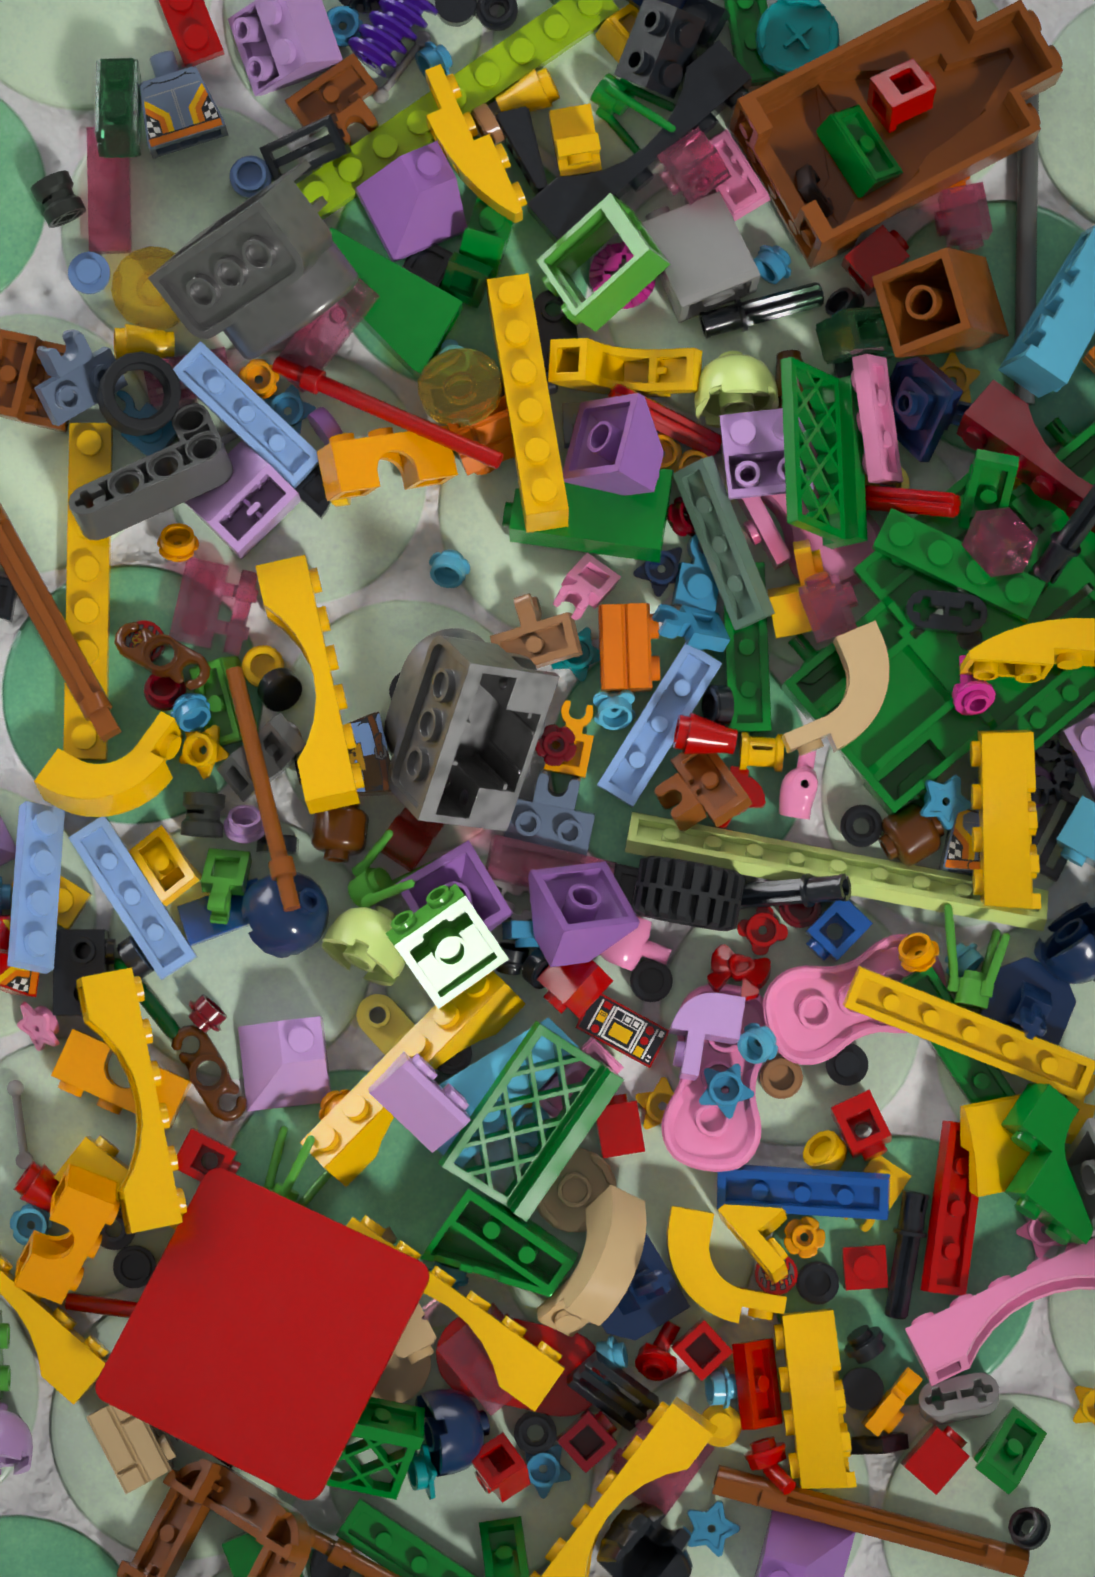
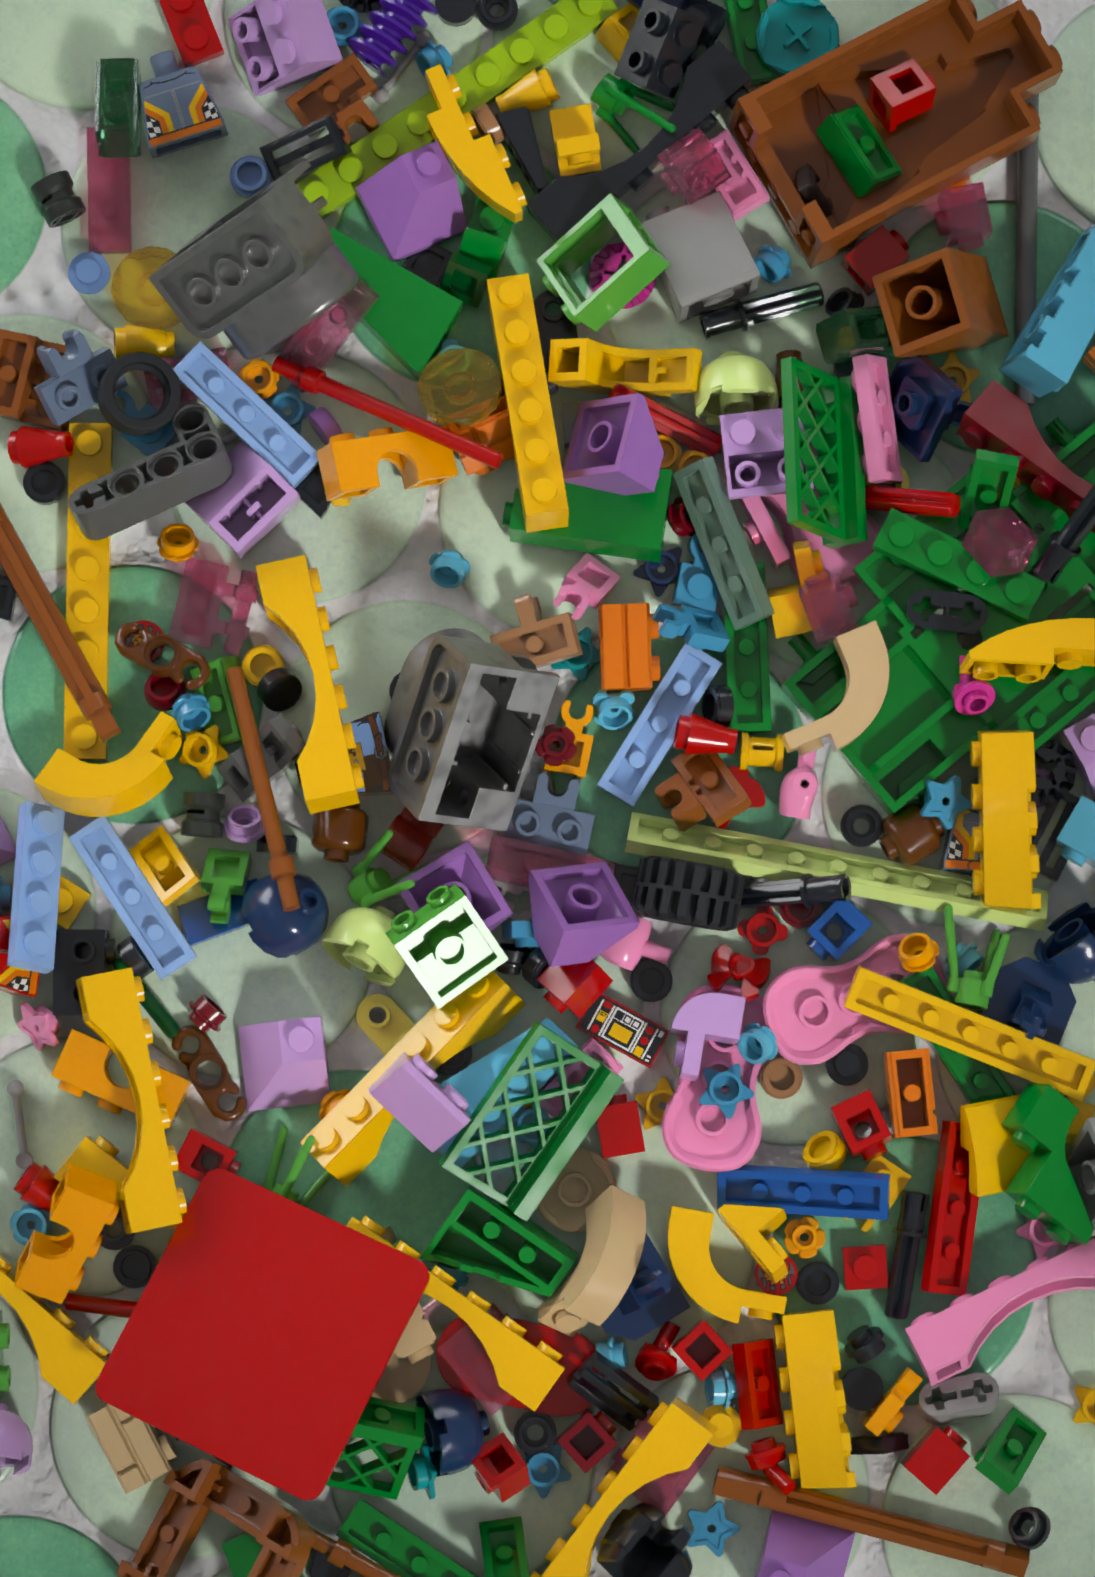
(36, 446): none -> red cone
(44, 483): none -> black tile
(910, 1093): none -> orange brick

